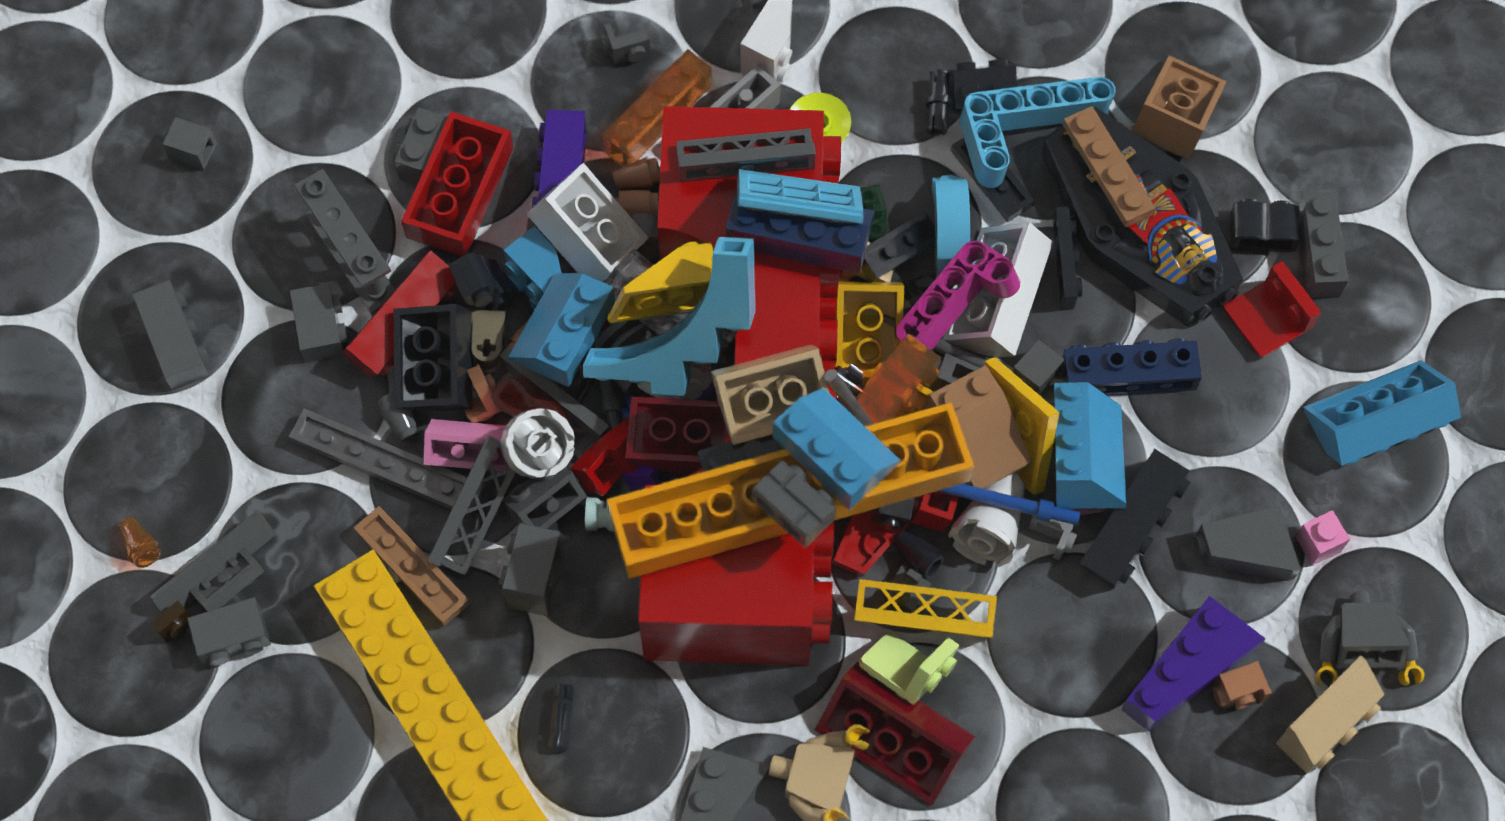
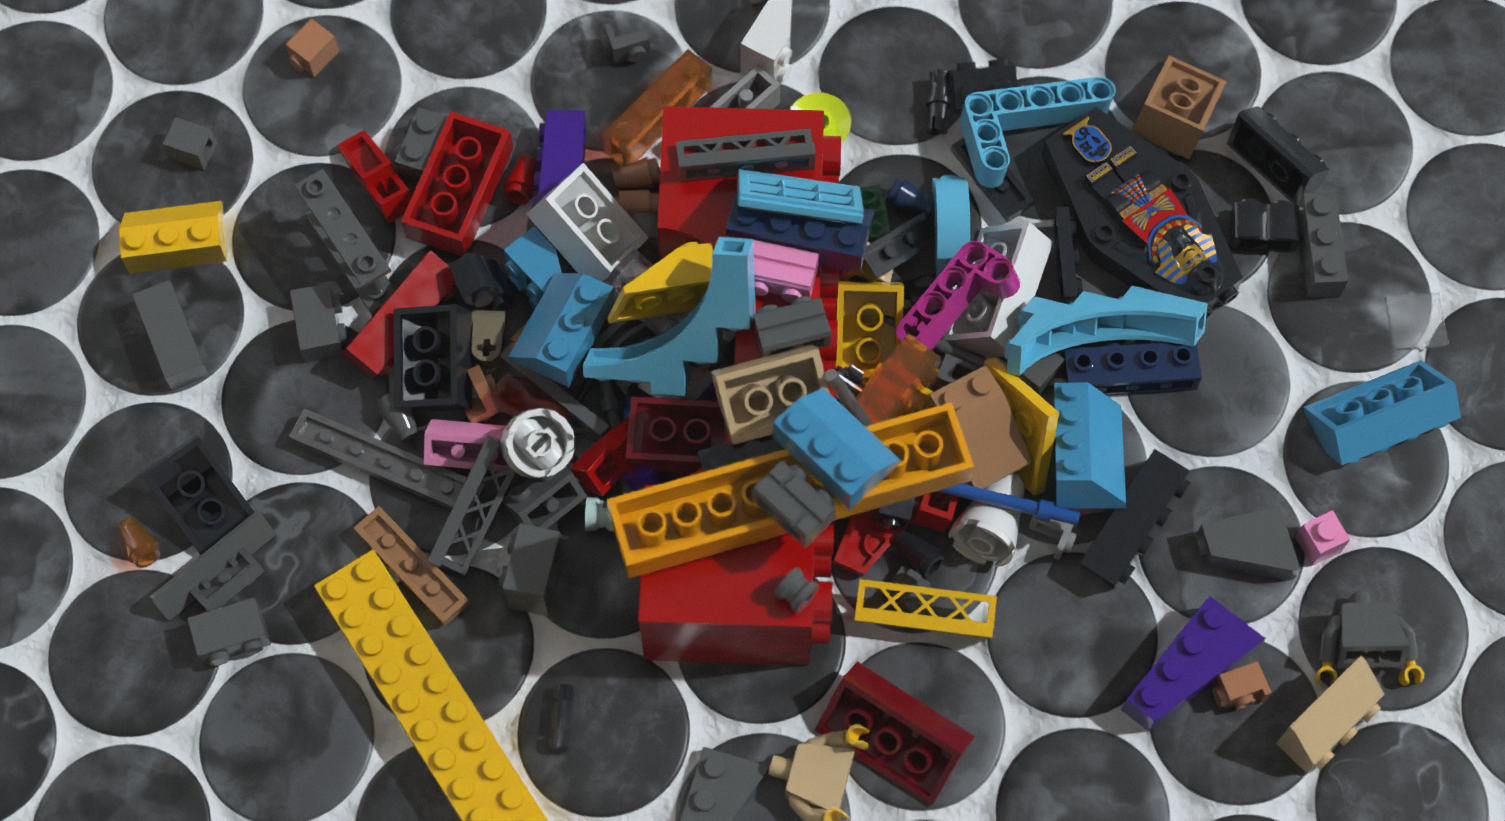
(172, 622): dark brown plate -> none
(173, 237): none -> yellow slope
(198, 494): none -> black slope
(312, 48): none -> nougat brick
(376, 175): none -> red slope
(520, 184): none -> red cone
(784, 270): none -> bright pink brick
(791, 326): none -> dark grey brick
(797, 590): none -> dark grey wheel
(906, 668): yellowish green bracket -> none
(909, 198): none -> dark blue cone
(1109, 166): medium nougat plate -> none
(1137, 315): none -> medium azure arch
(1273, 312): red bracket -> none
(1276, 154): none -> black slope
(1416, 321): none -> clear piece

